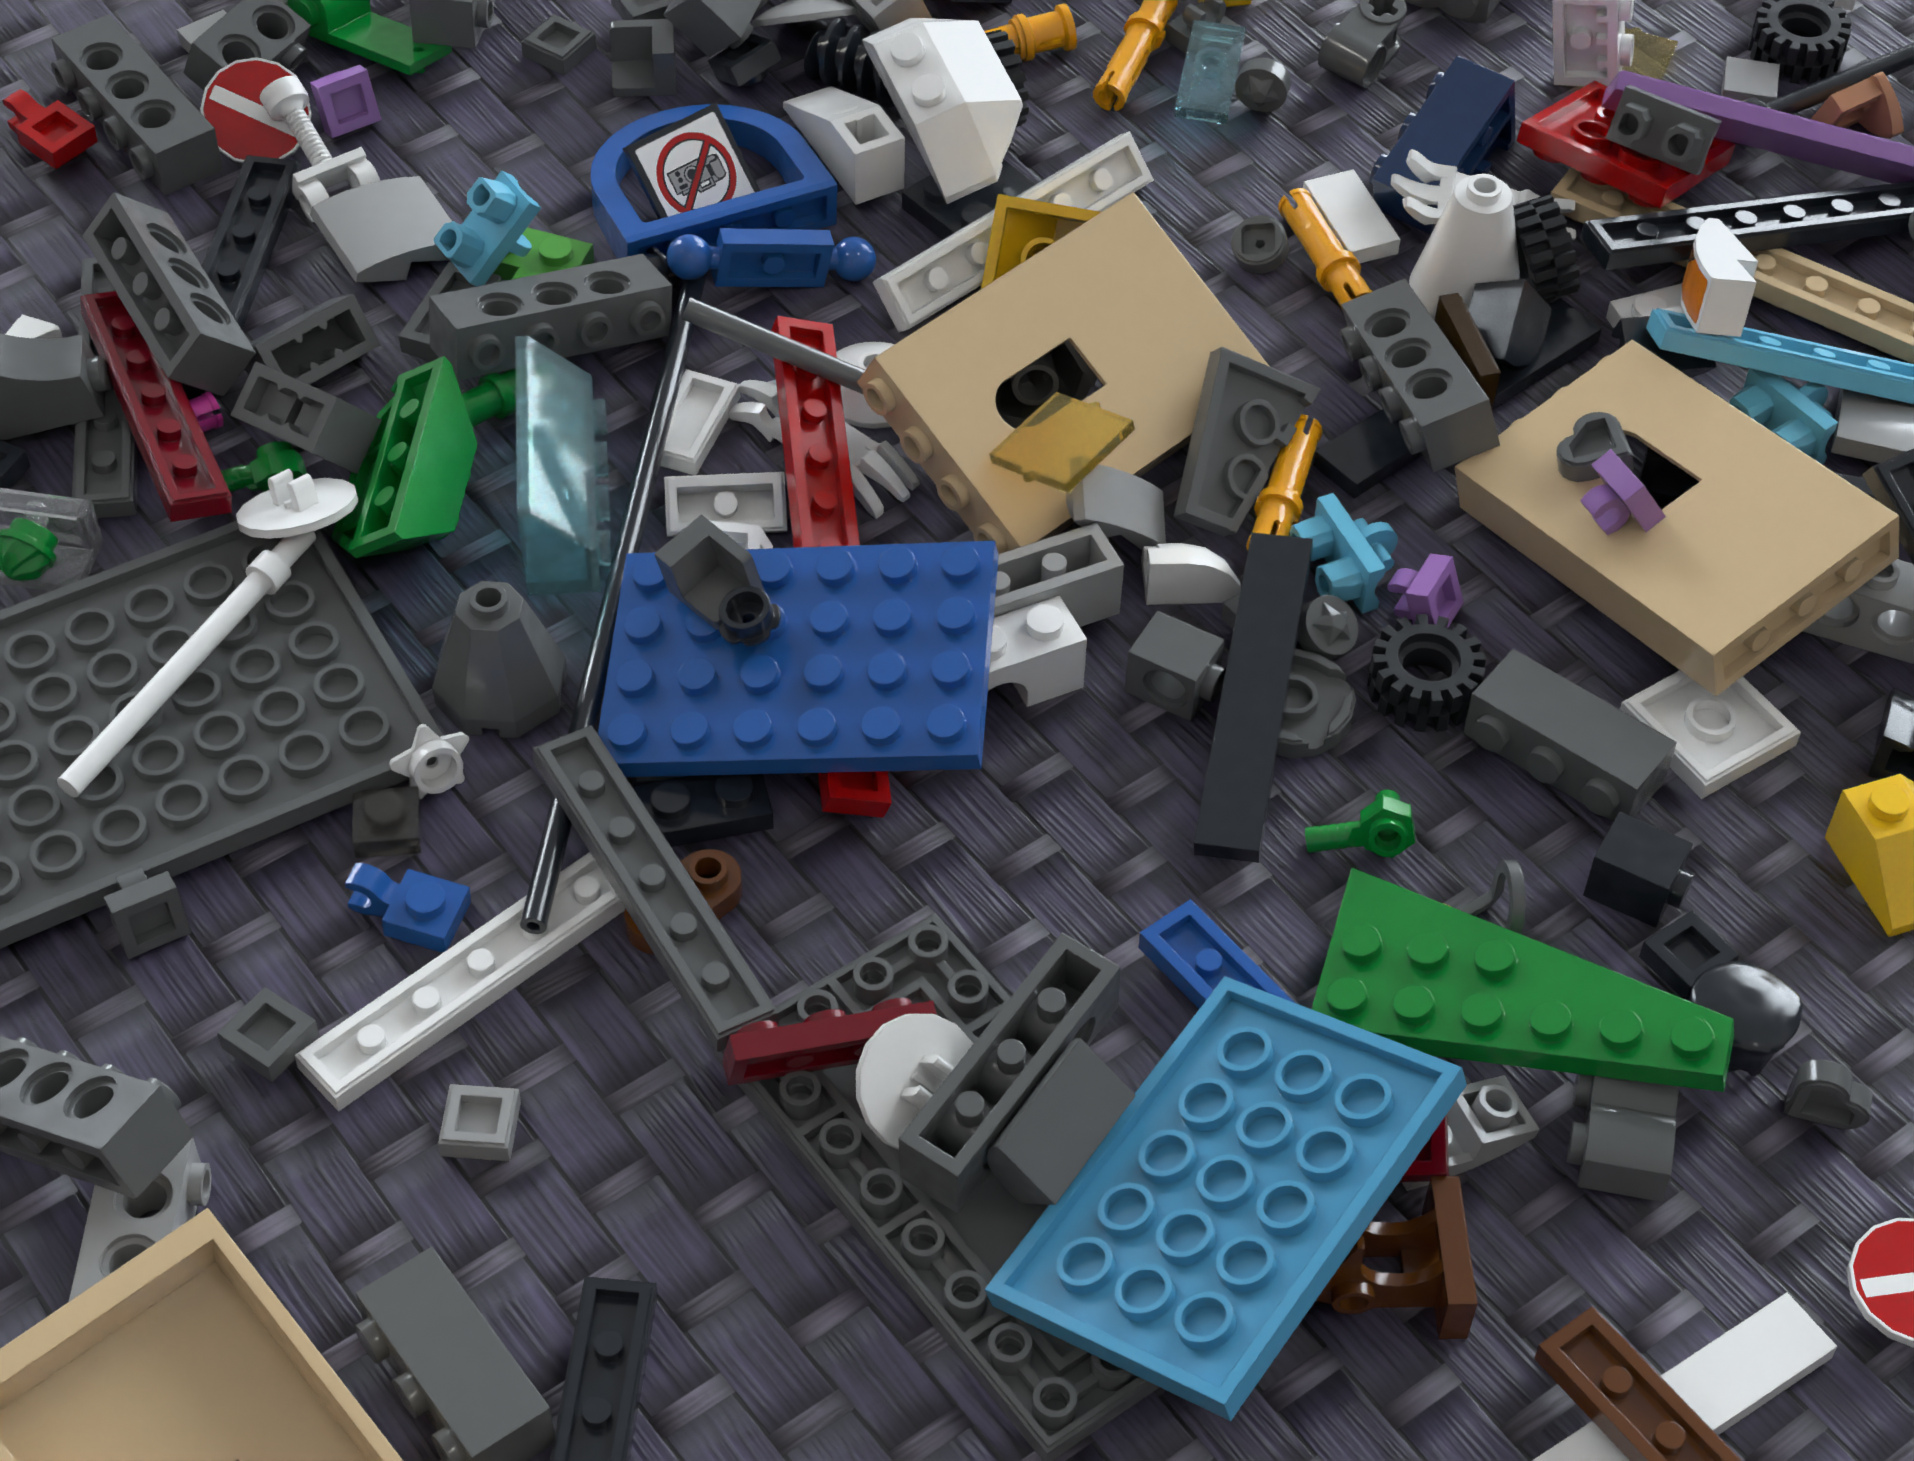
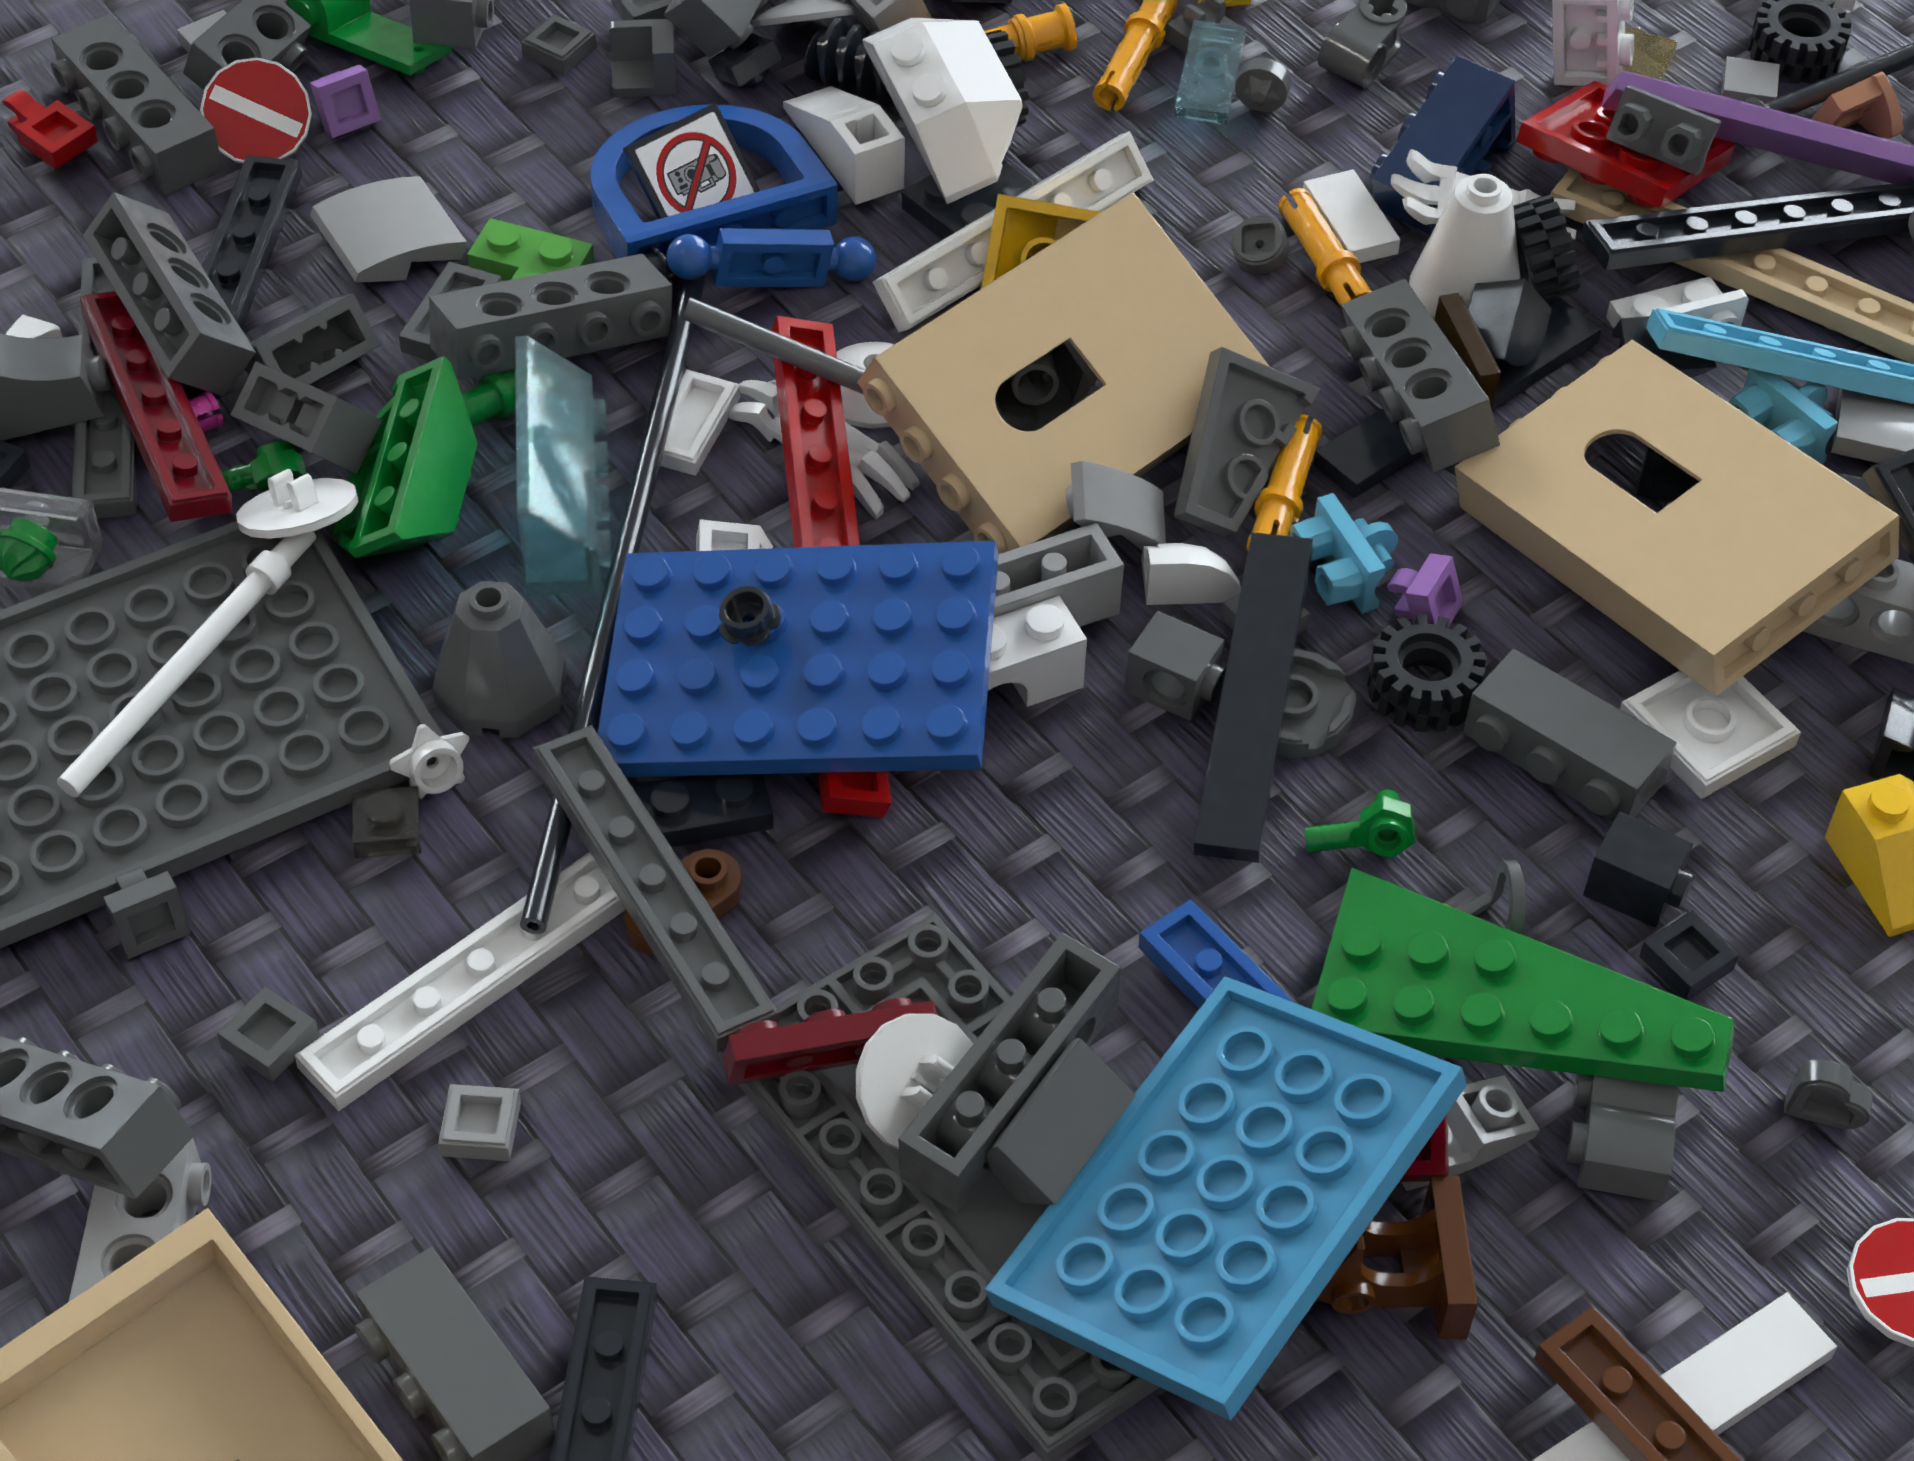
(286, 101): white bar -> none
(416, 911): blue plate -> none
(490, 230): medium azure hips -> none
(704, 567): dark grey panel -> none
(727, 498): white slope -> none
(1062, 442): clear yellow piece -> none
(1328, 627): dark grey tile -> none
(1591, 439): dark grey tile -> none
(1620, 497): medium lavender tile -> none
(1718, 281): white slope -> none
(1762, 1009): black hair -> none

